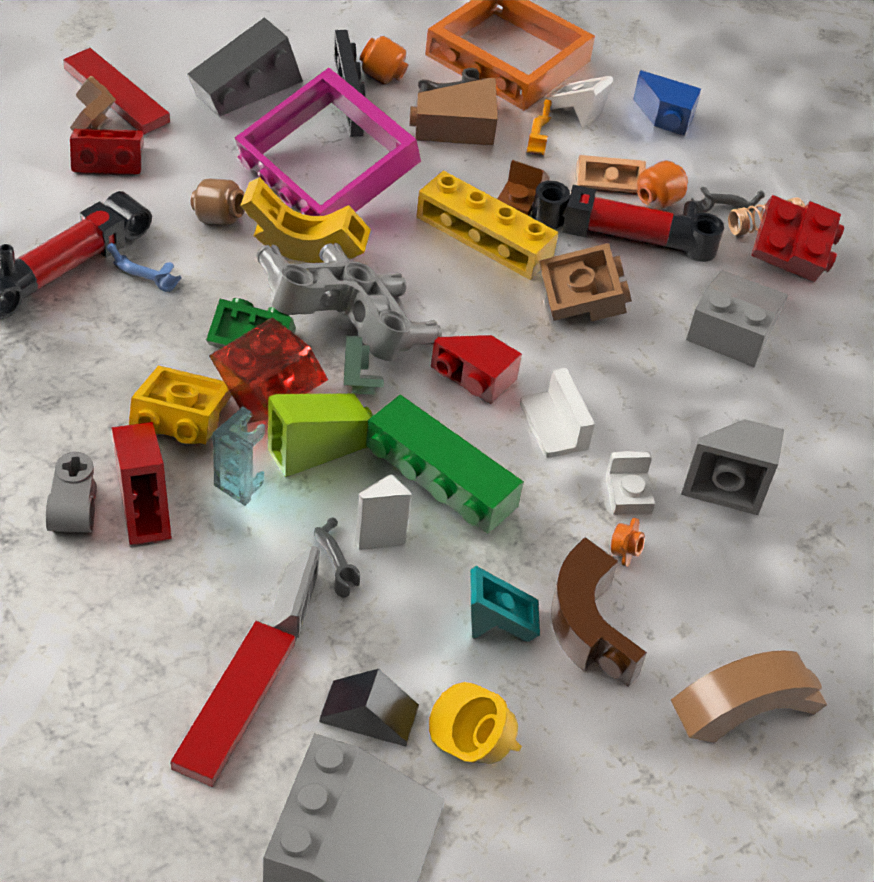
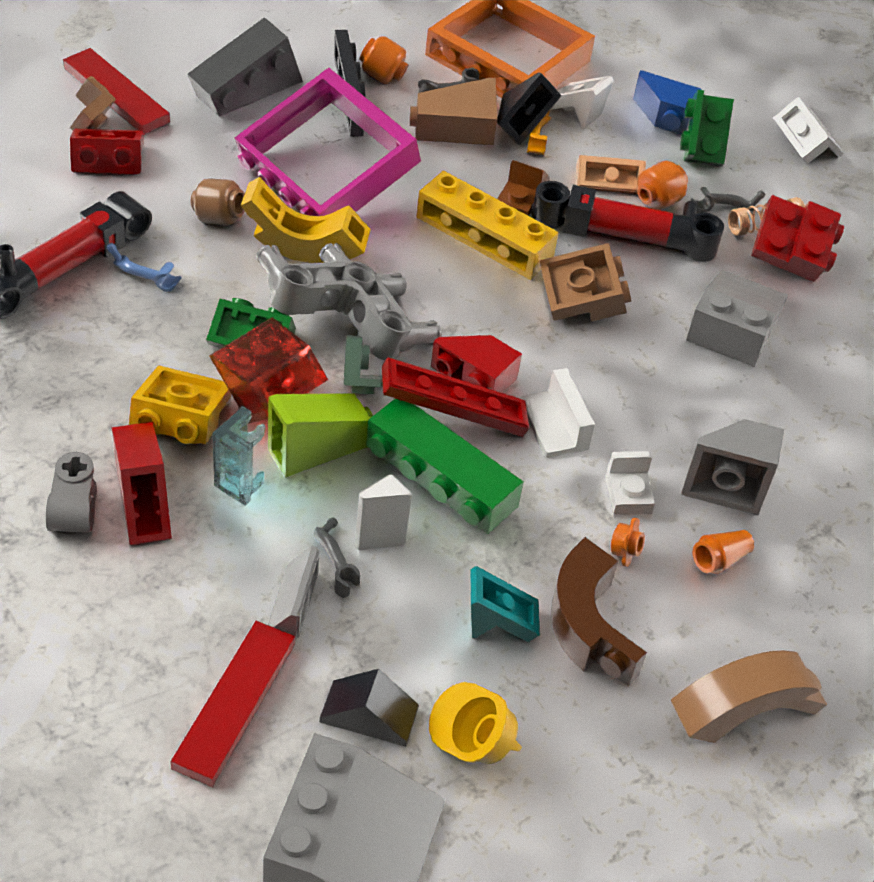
(454, 397): none -> red tile
(526, 106): none -> black slope
(707, 129): none -> green bracket
(721, 550): none -> orange cone
(805, 131): none -> white panel

